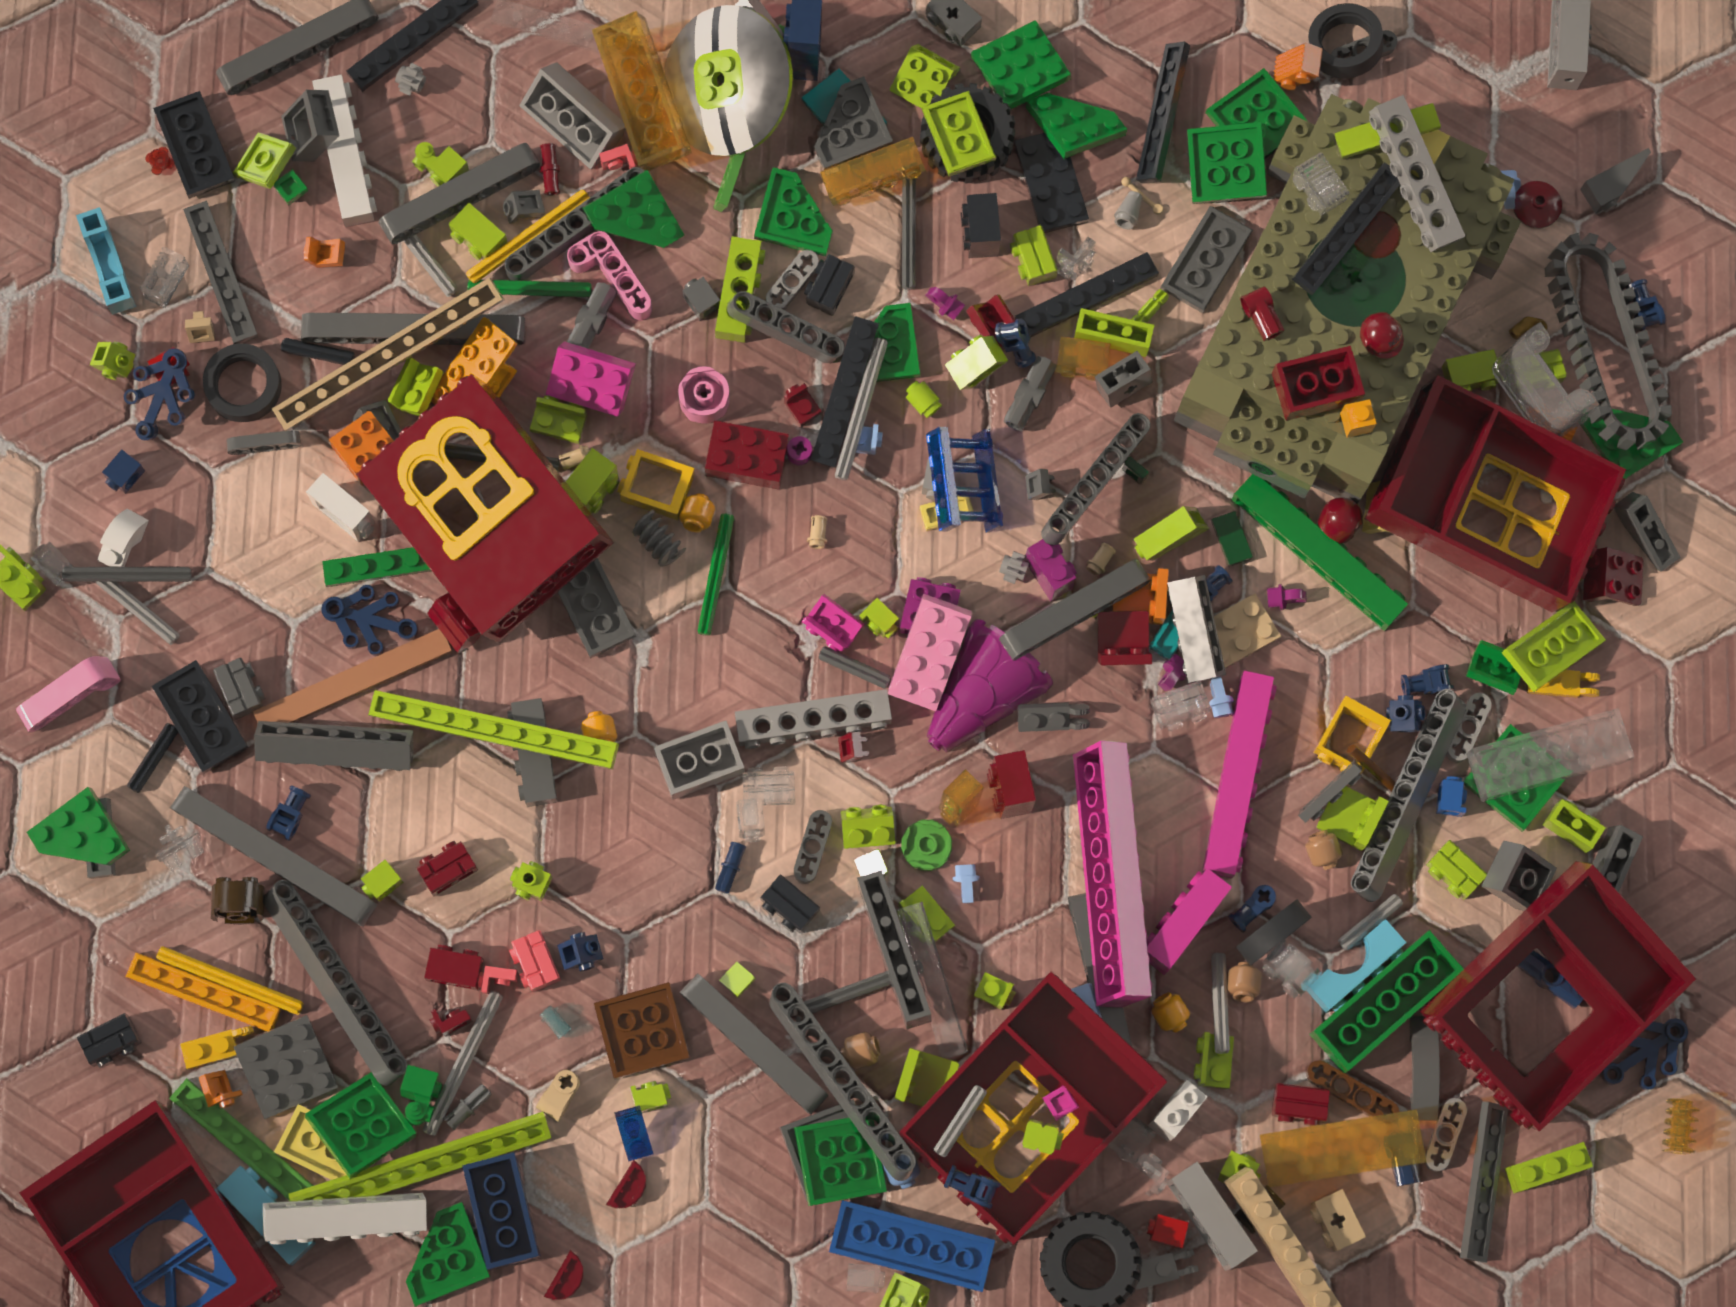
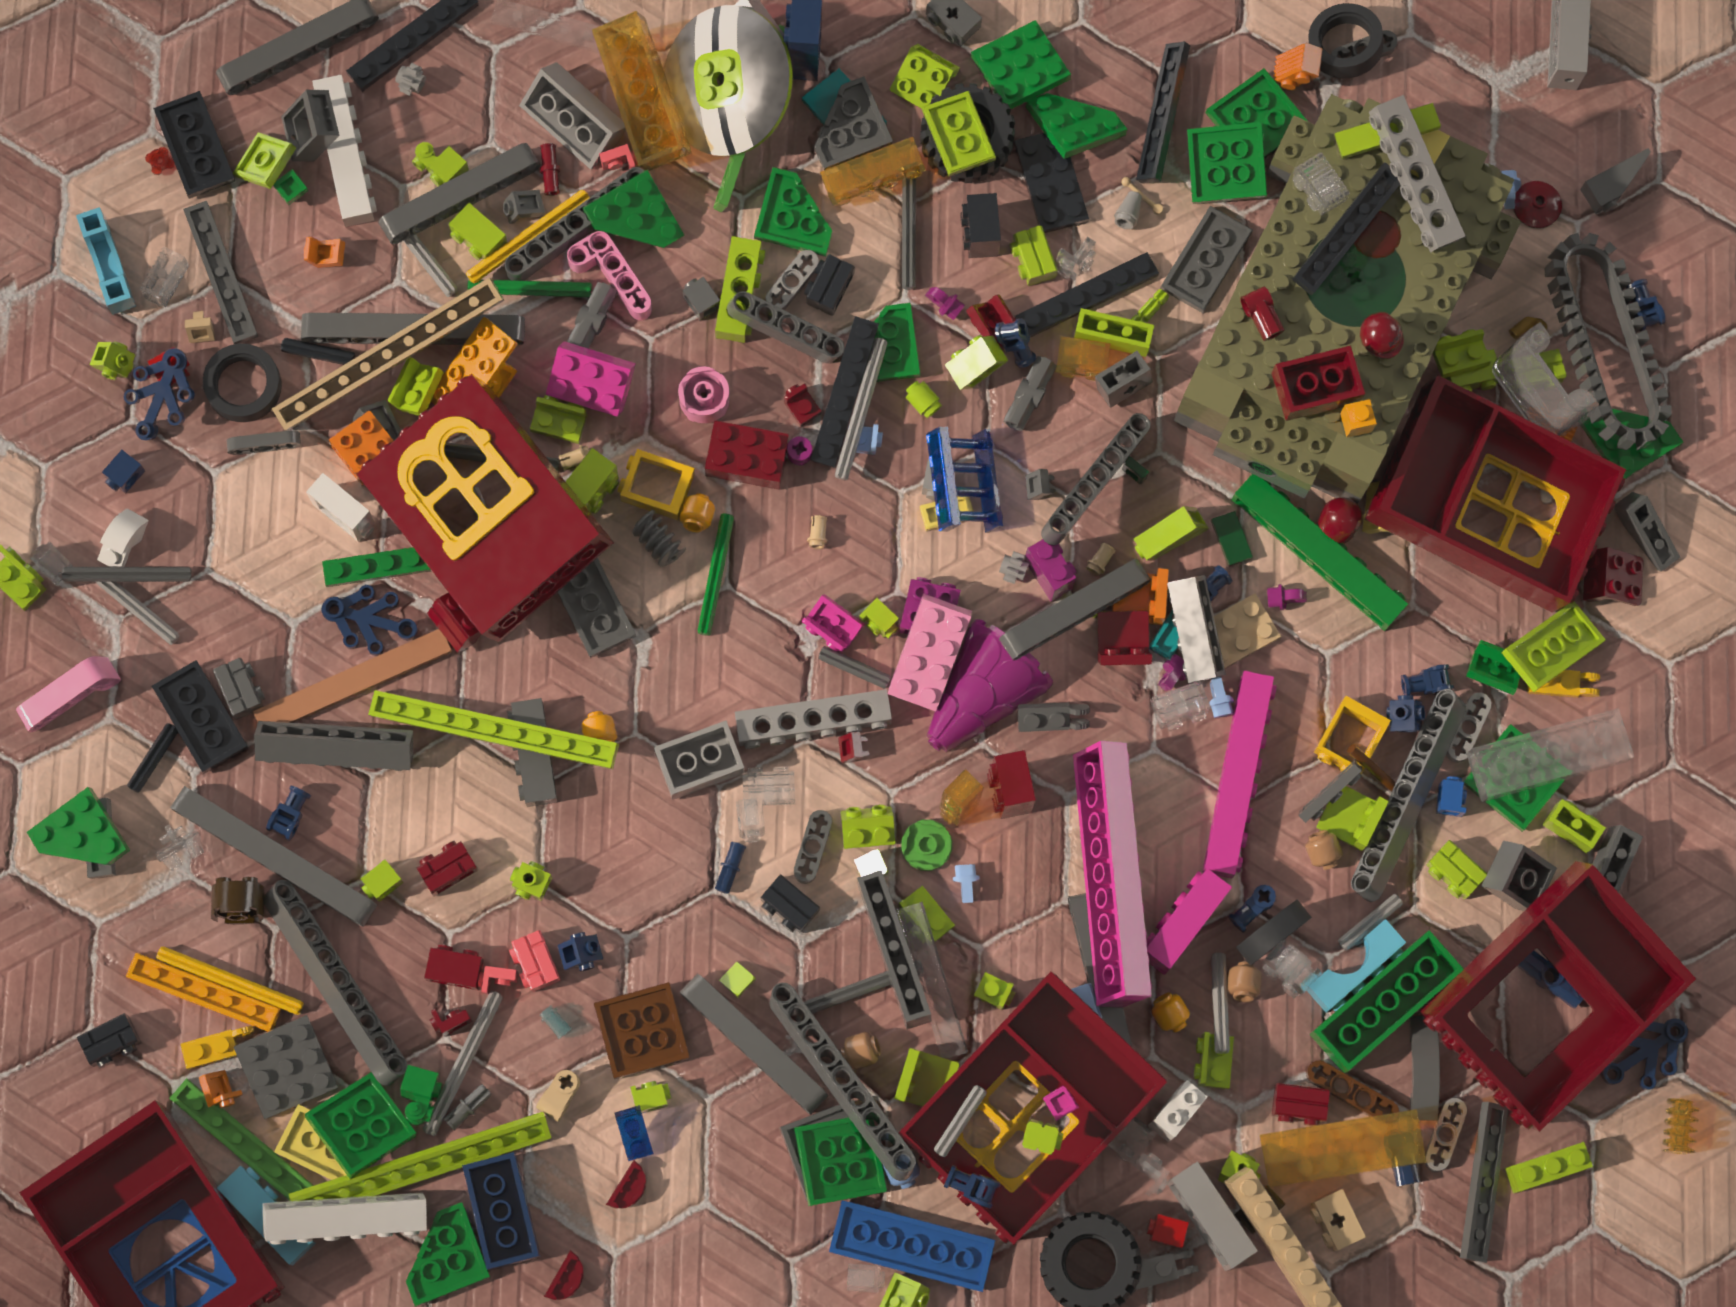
(1461, 353): none -> lime bracket

